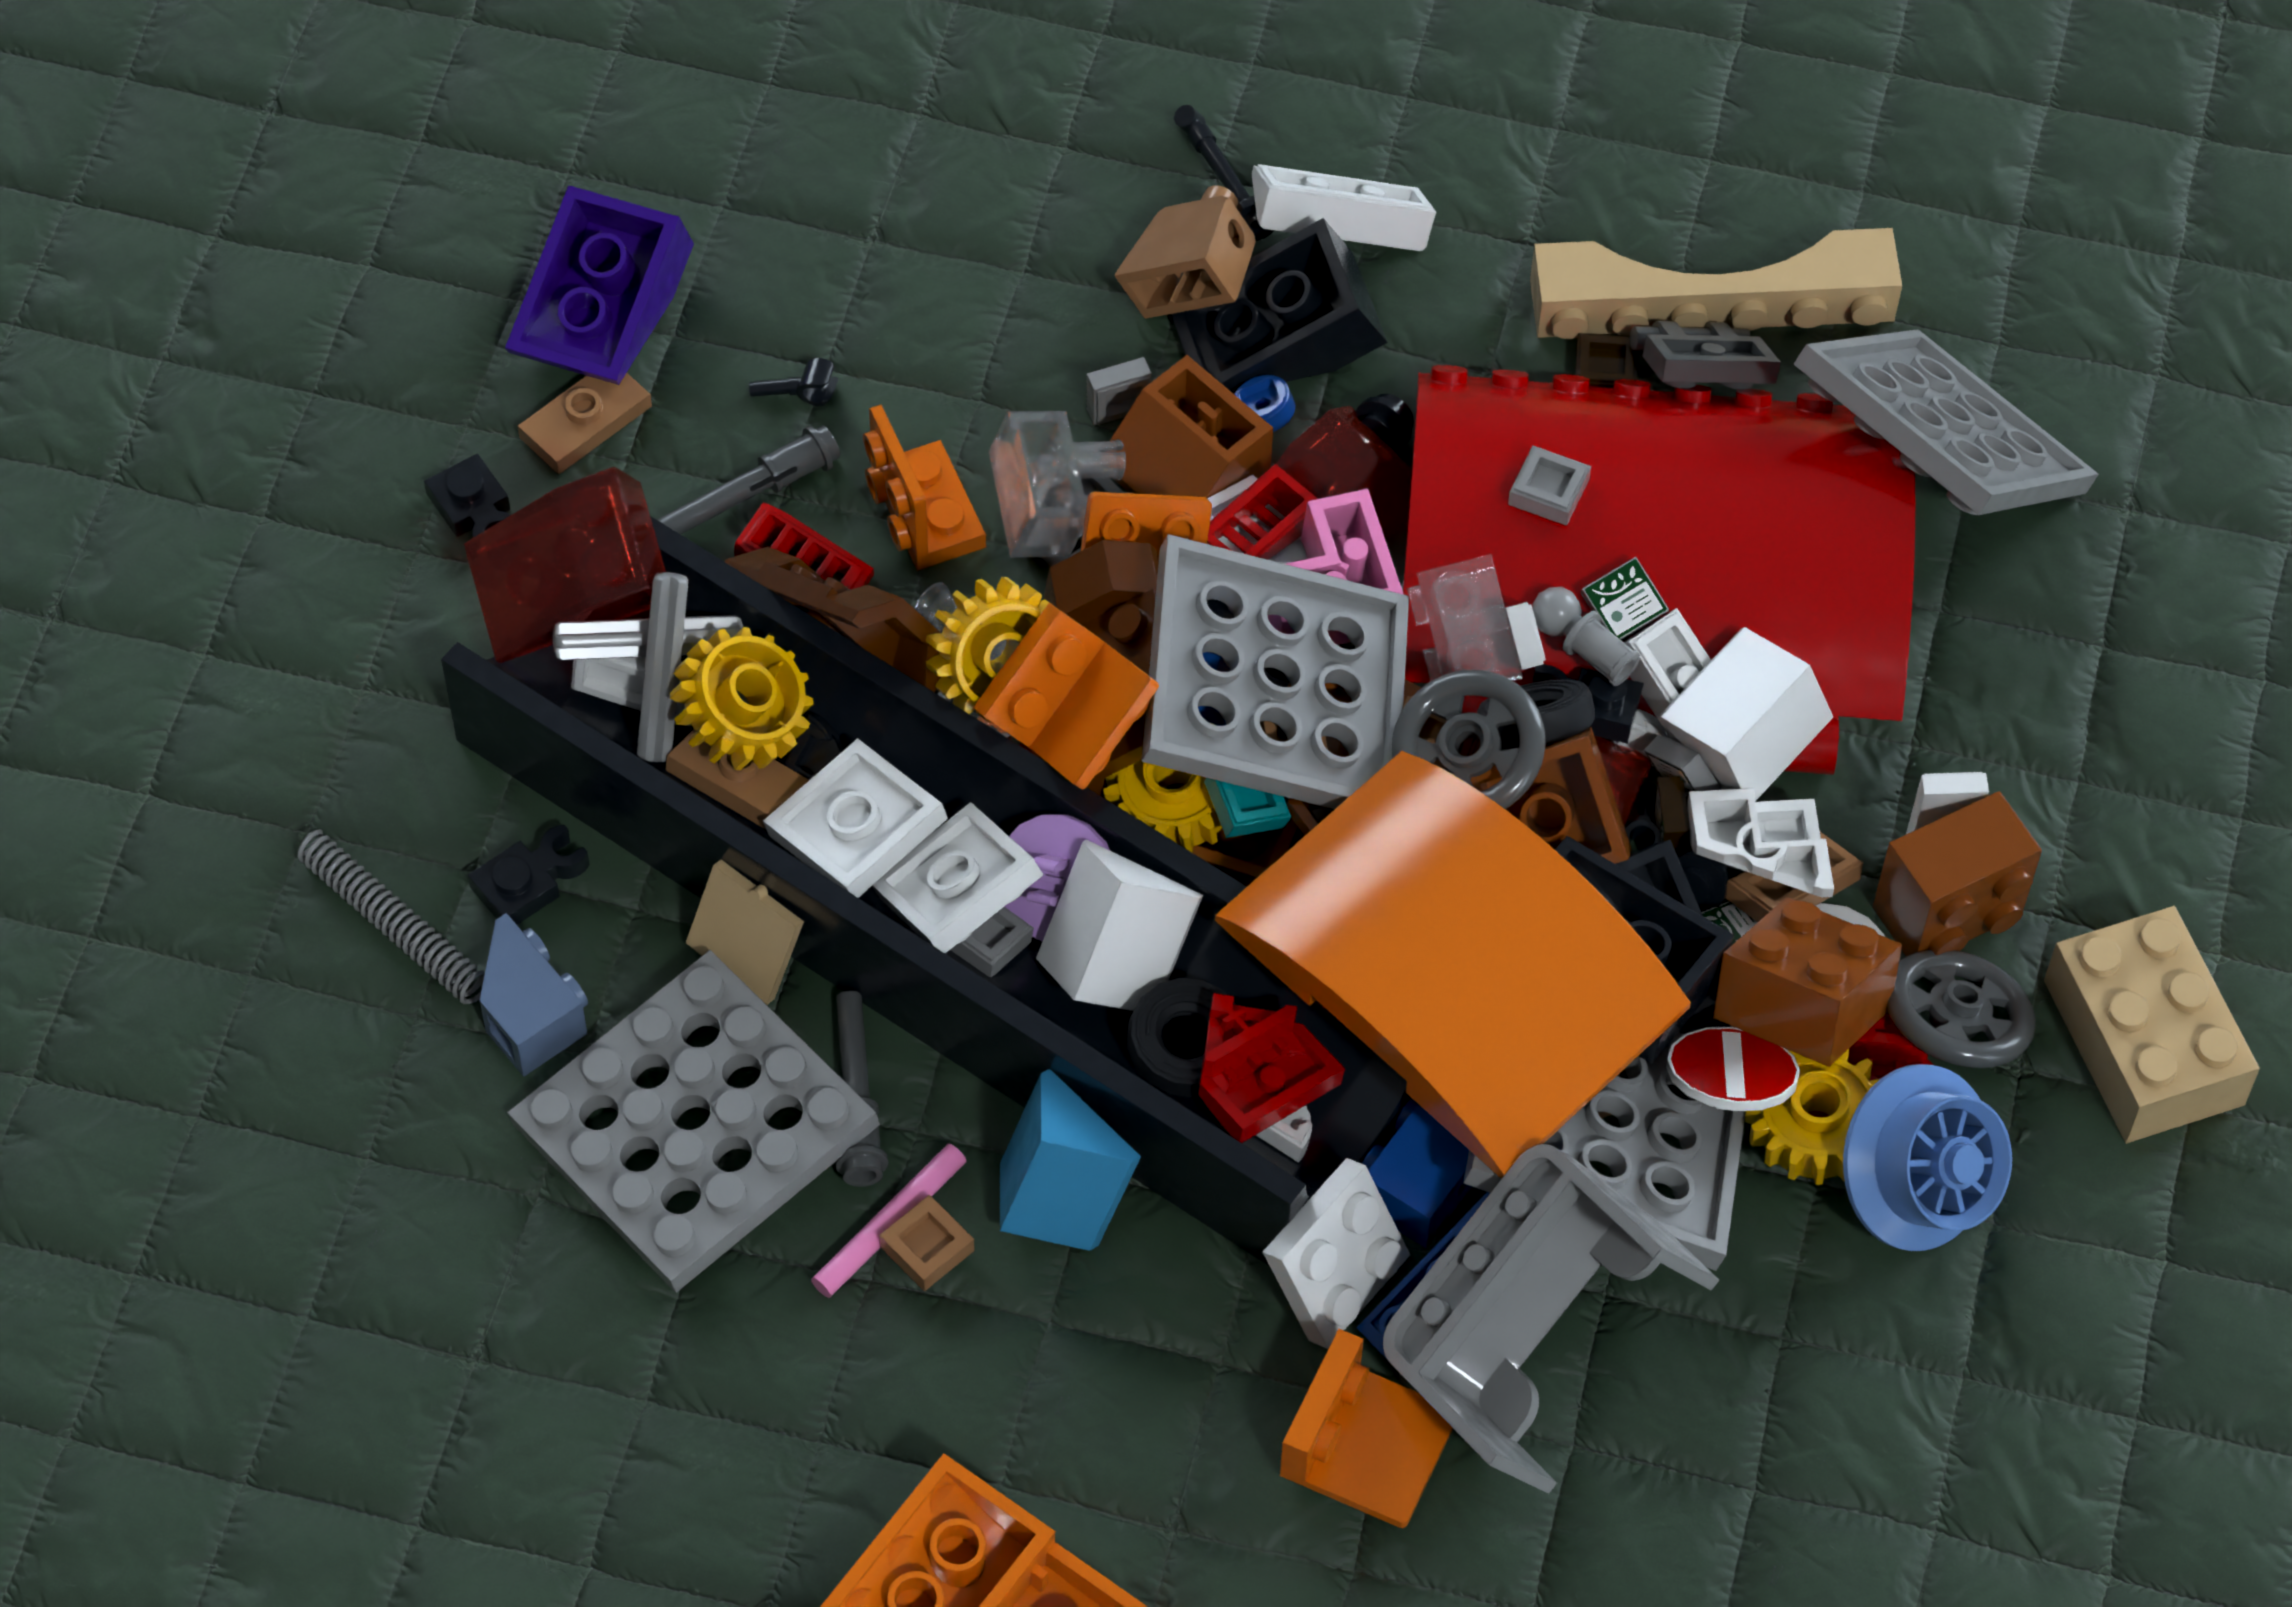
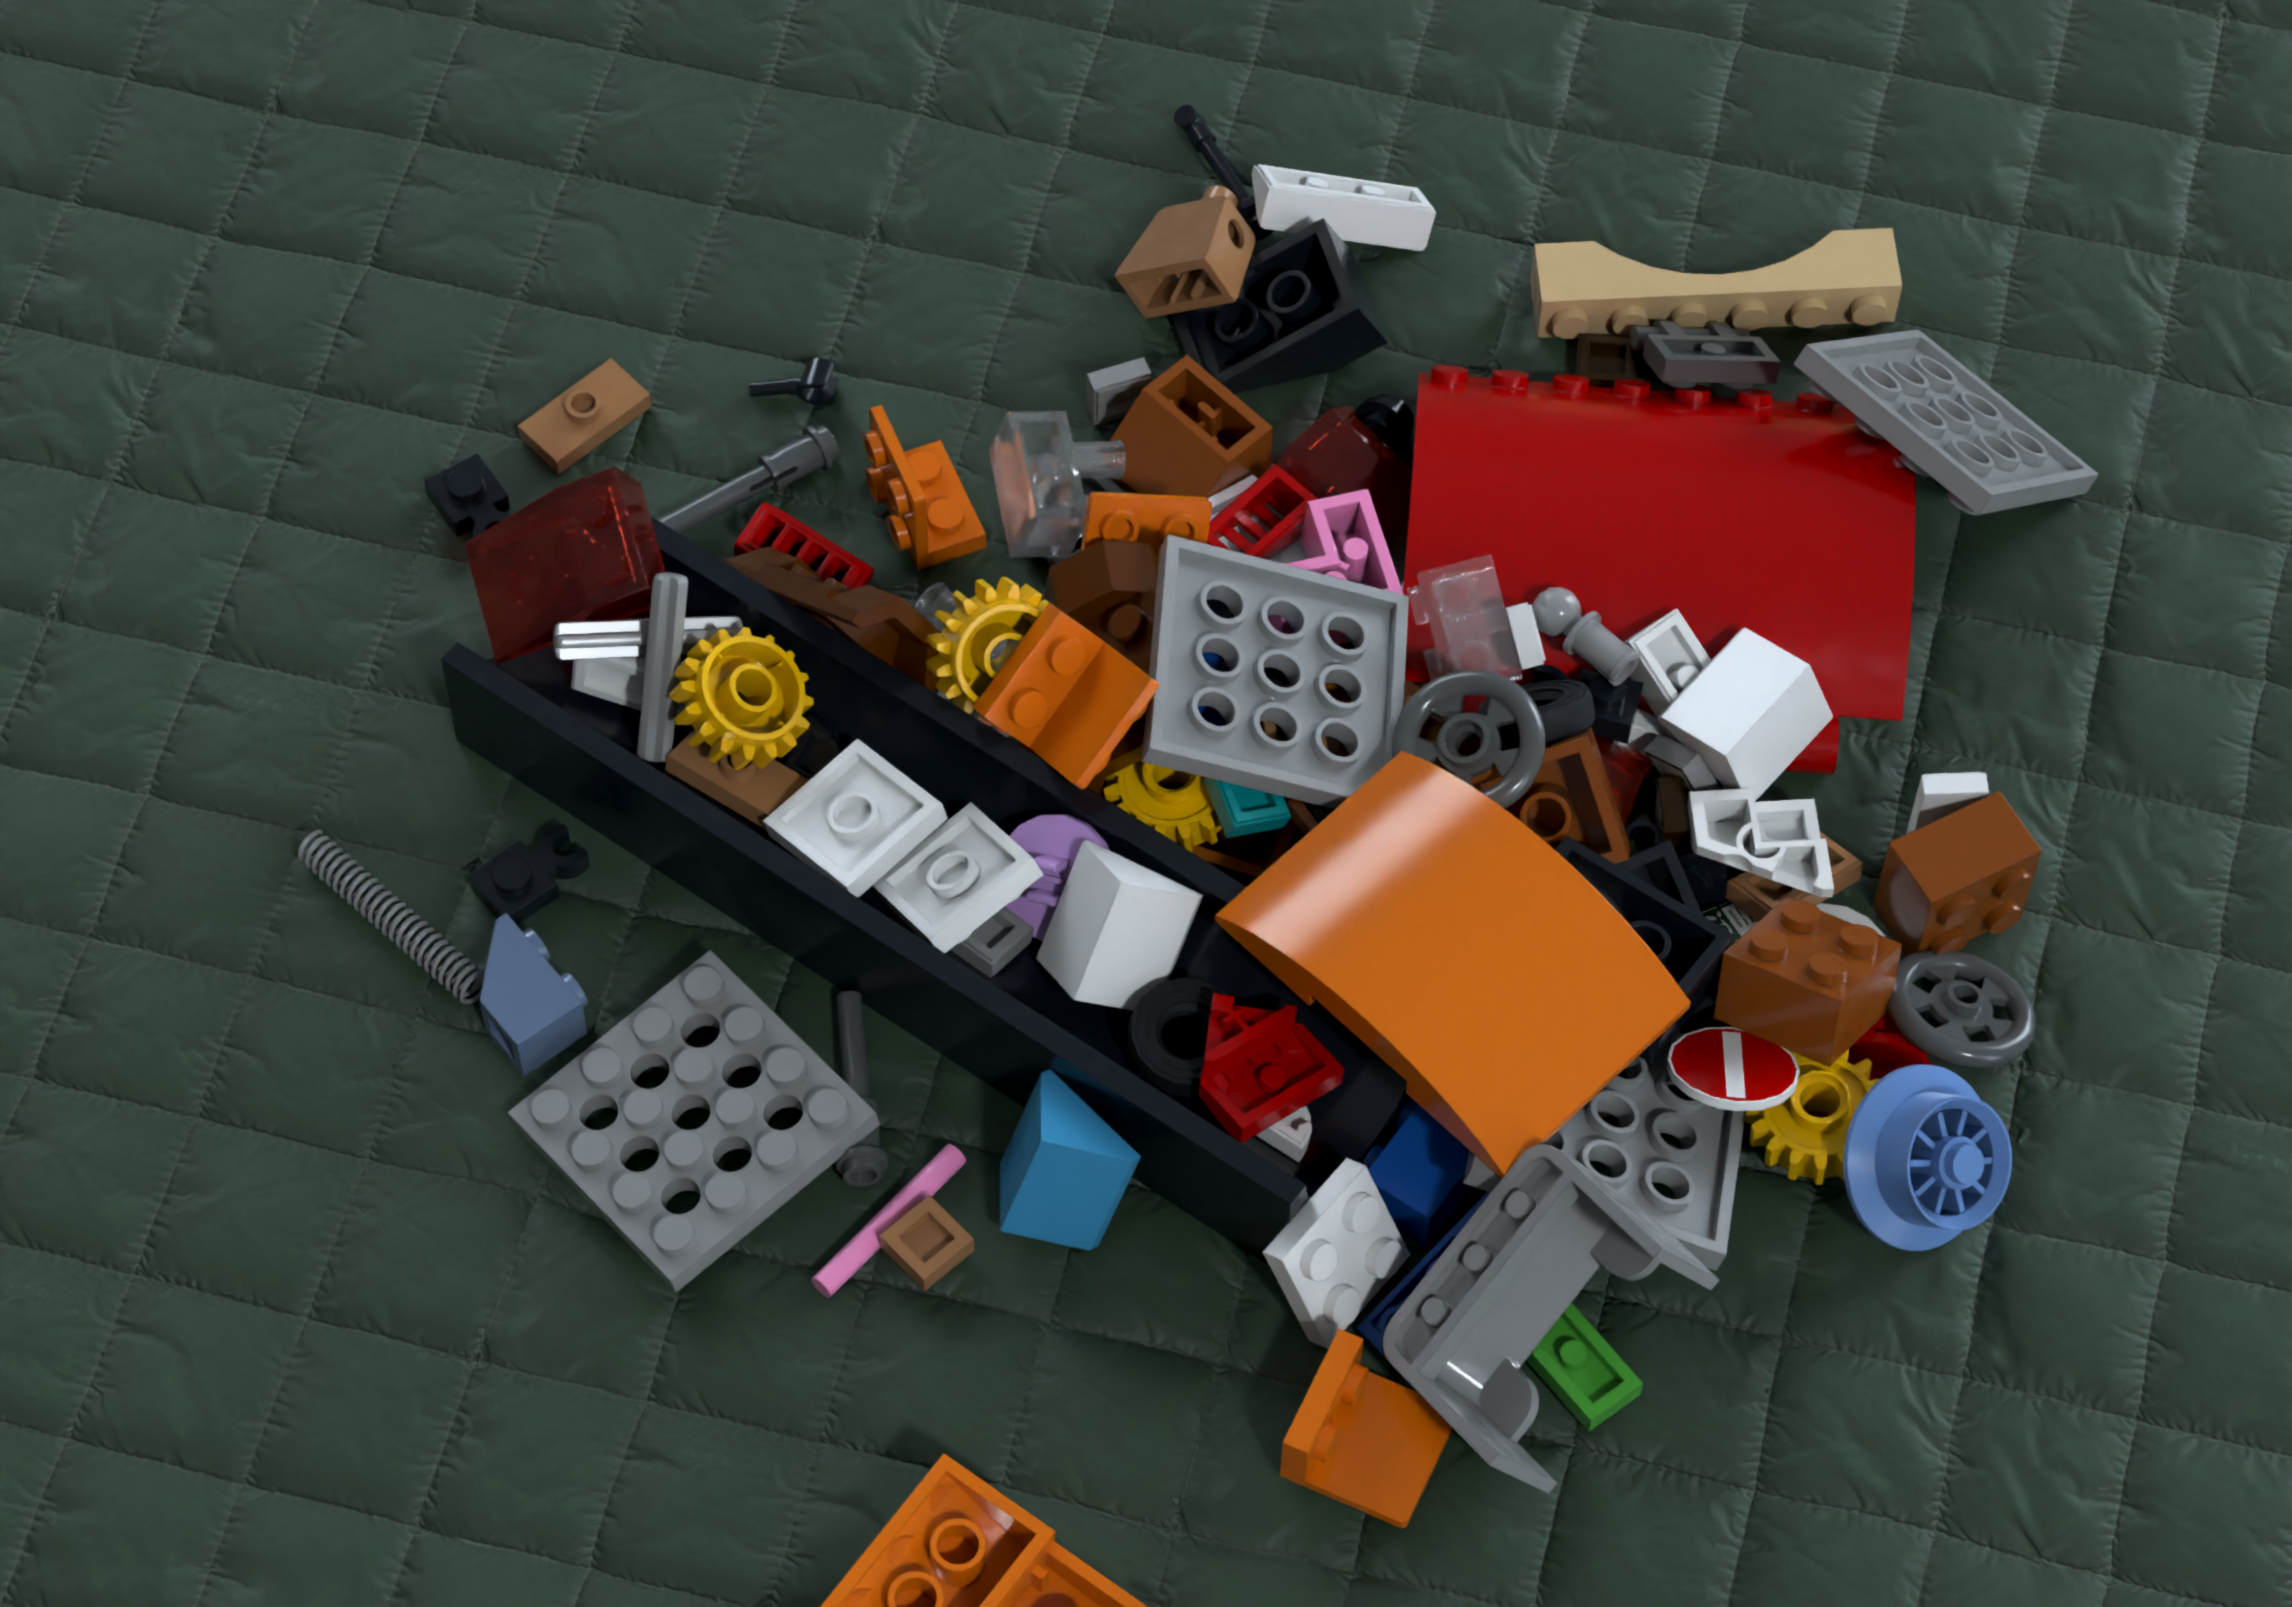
(600, 285): dark purple slope -> none
(745, 930): tan piece -> none
(1269, 398): blue tile -> none
(1549, 485): light grey tile -> none
(1584, 1370): none -> bright green plate
(1625, 599): tile -> none
(2151, 1024): tan brick -> none

